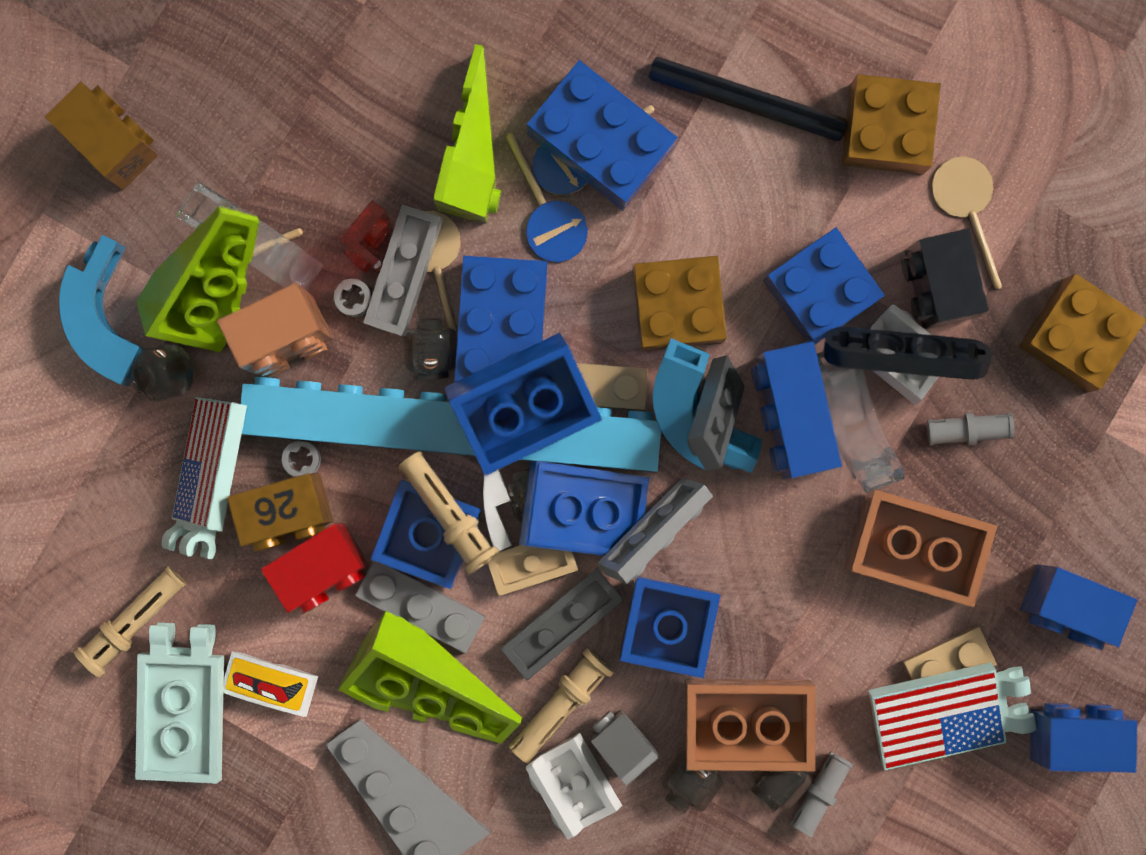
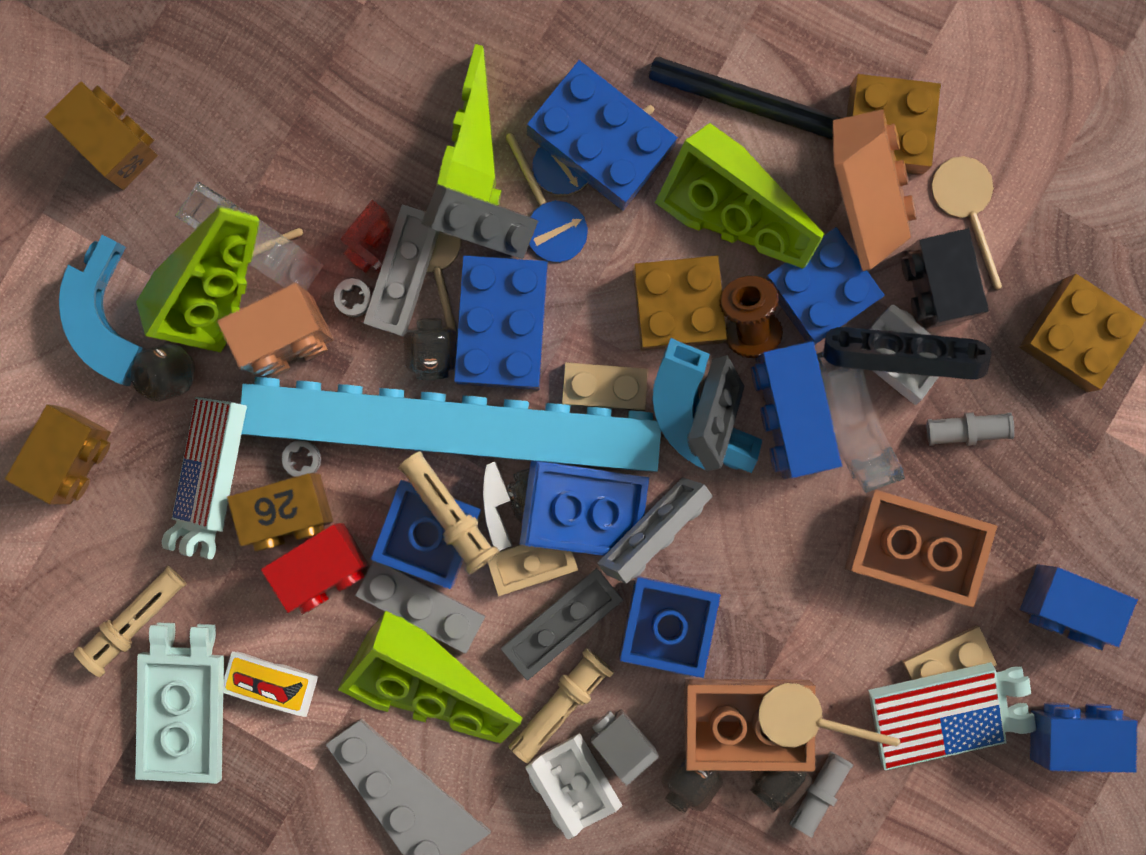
(59, 456): none -> pearl gold brick
(479, 221): none -> dark grey plate
(523, 403): blue brick -> none
(729, 192): none -> lime wedge
(750, 308): none -> reddish brown hose
(794, 715): none -> tan piece
(872, 185): none -> nougat slope

